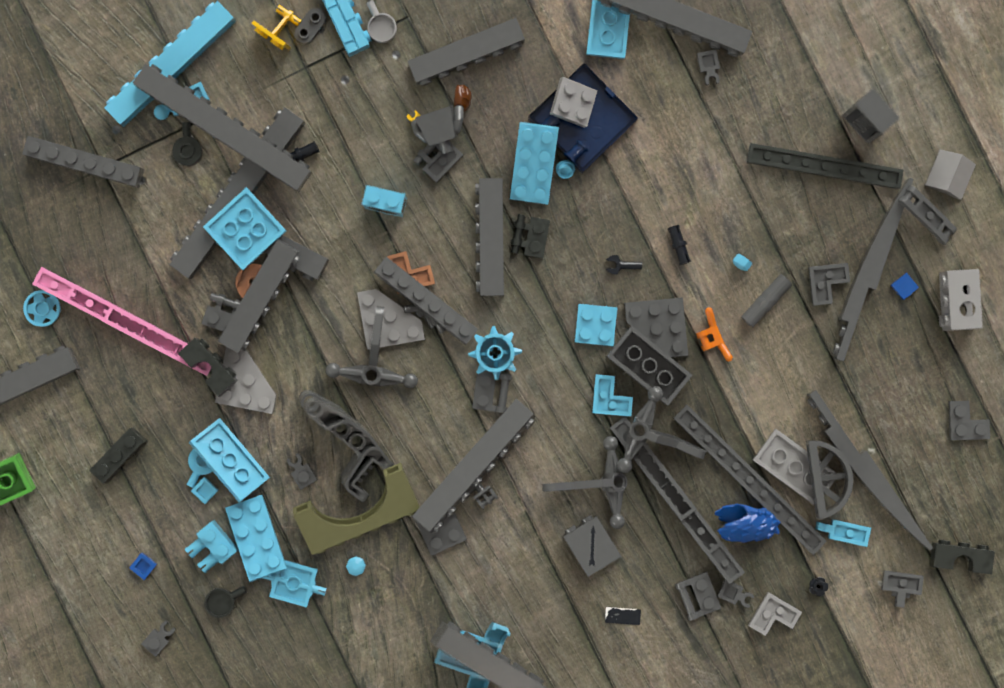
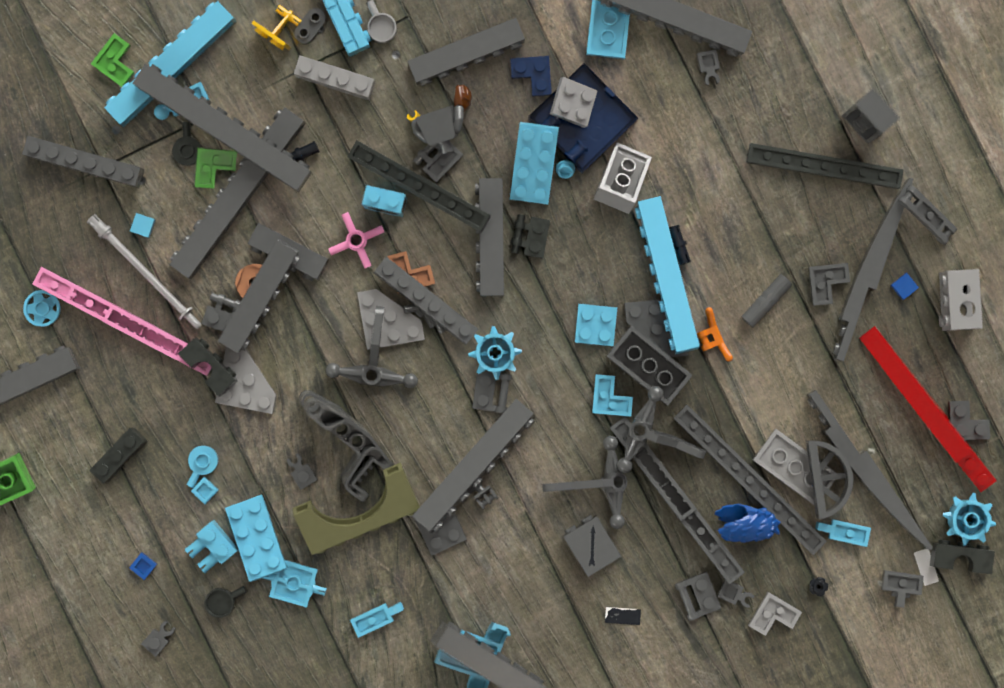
(106, 233): none -> light grey bar
(109, 60): none -> bright green plate
(142, 225): none -> medium azure tile
(208, 161): none -> bright green plate
(229, 460): medium azure plate -> none
(244, 228): medium azure plate -> none
(334, 77): none -> light grey brick
(356, 566): medium azure tile -> none
(359, 248): none -> bright pink bar
(375, 618): none -> medium azure plate
(419, 186): none -> pearl dark grey plate
(535, 68): none -> dark blue plate
(622, 178): none -> light grey slope
(622, 265): black bar -> none
(667, 274): none -> medium azure brick
(741, 262): medium azure tile -> none
(923, 561): none -> white sticker
(927, 409): none -> red slope
(950, 174): light grey slope -> none
(969, 508): none -> medium azure brick

